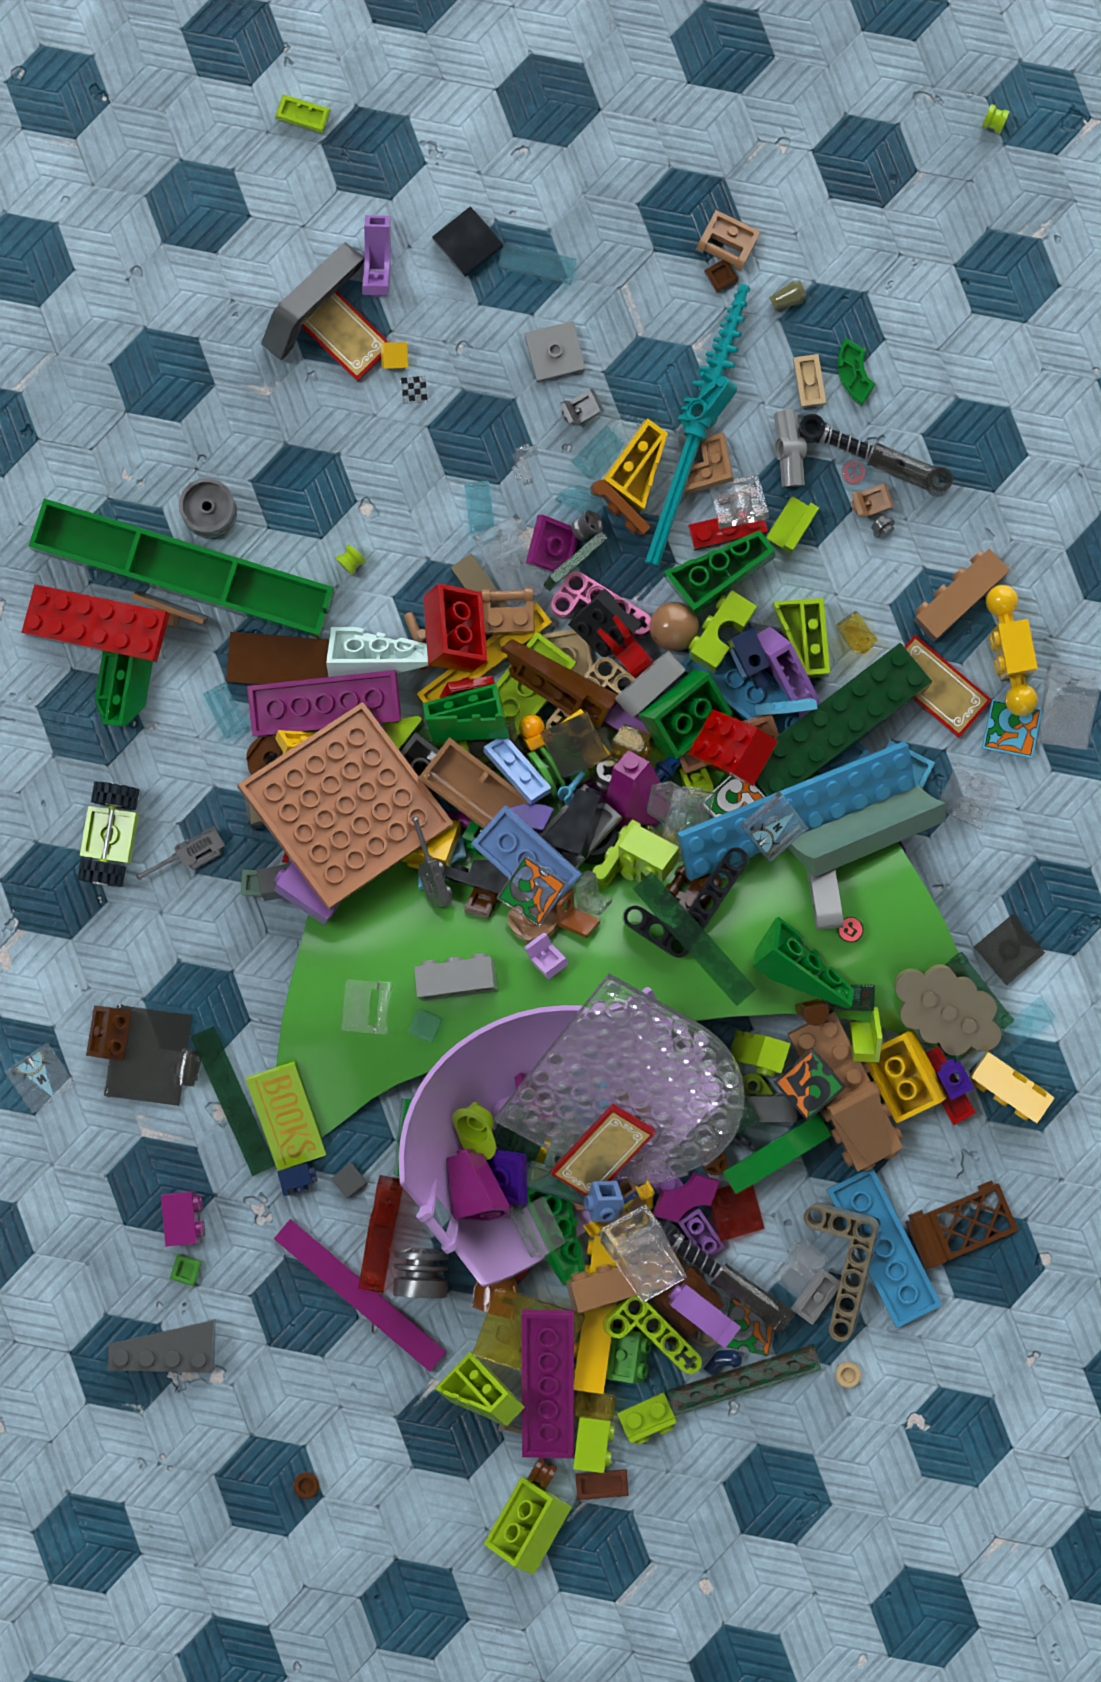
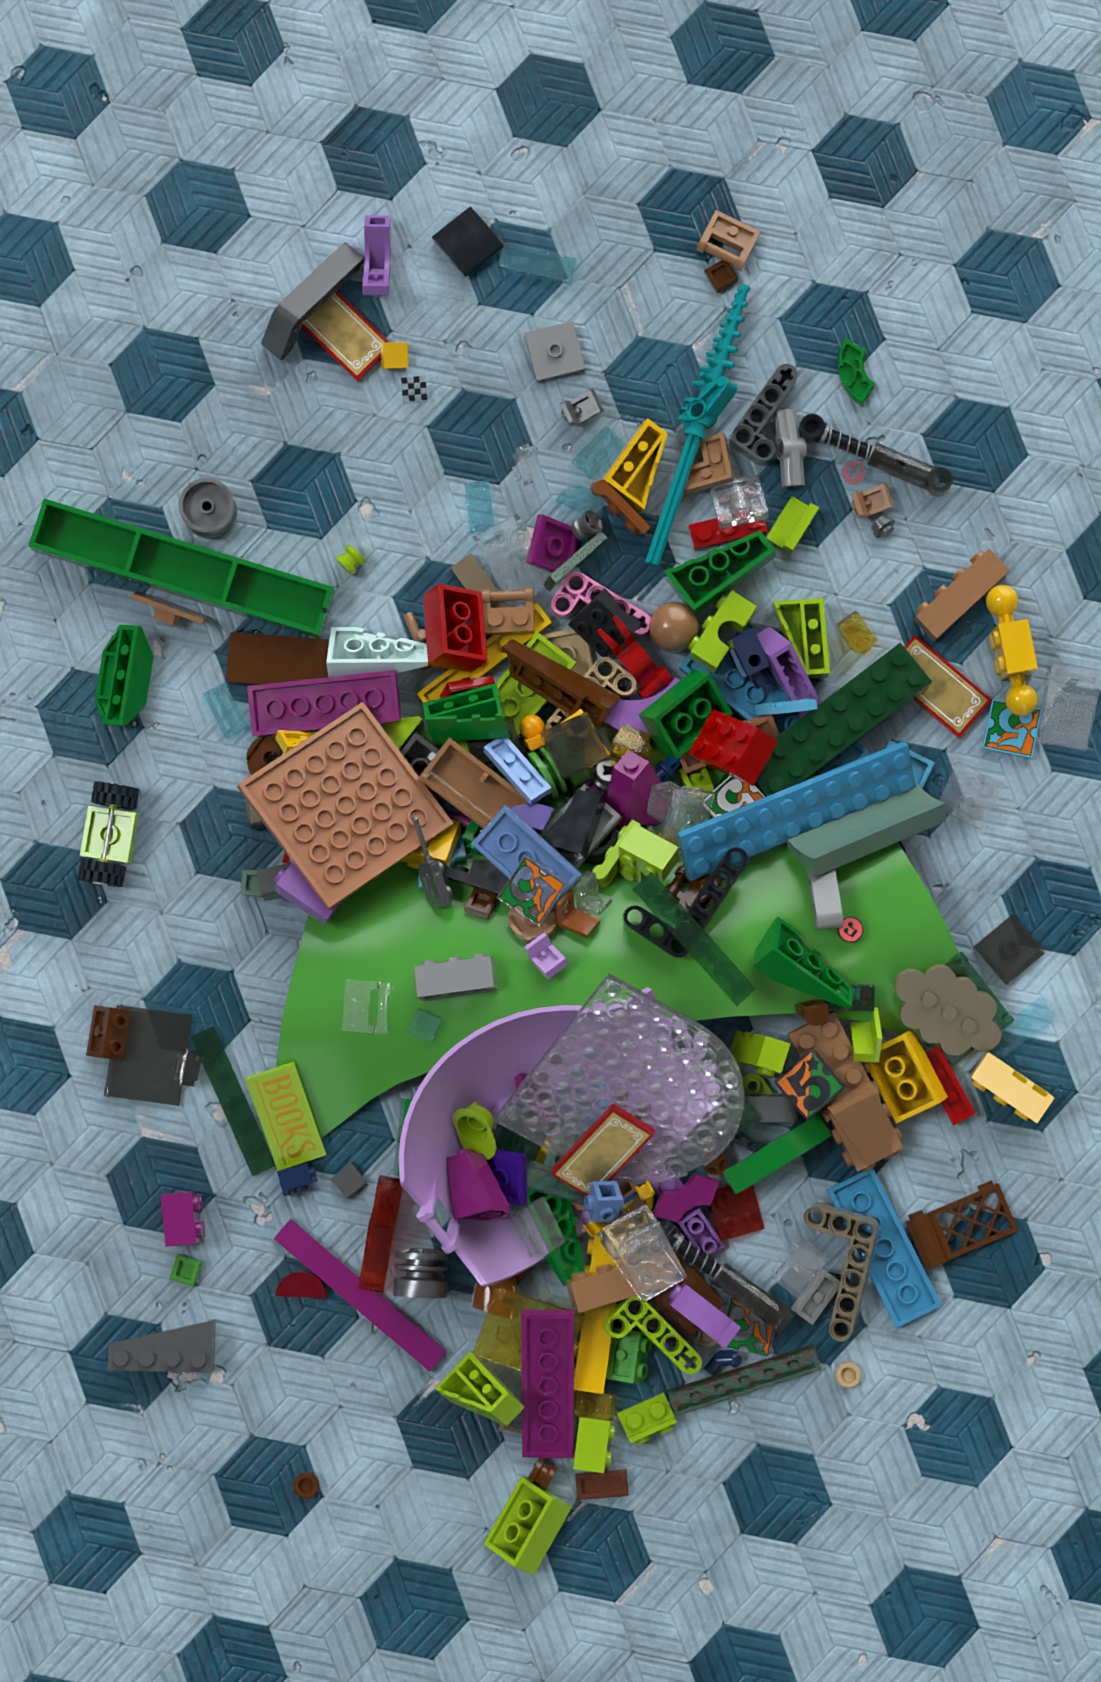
(40, 1078): clear tile -> none
(95, 623): red plate -> none
(192, 847): flat silver piece -> none
(301, 1285): none -> dark red tile
(302, 114): lime plate -> none
(566, 792): medium azure hand -> none
(650, 684): light grey beam -> none
(767, 410): none -> dark grey beam
(774, 826): clear tile -> none
(788, 296): olive cone -> none
(809, 381): tan plate -> none
(954, 1089): dark purple brick -> none
(995, 119): lime wheel -> none

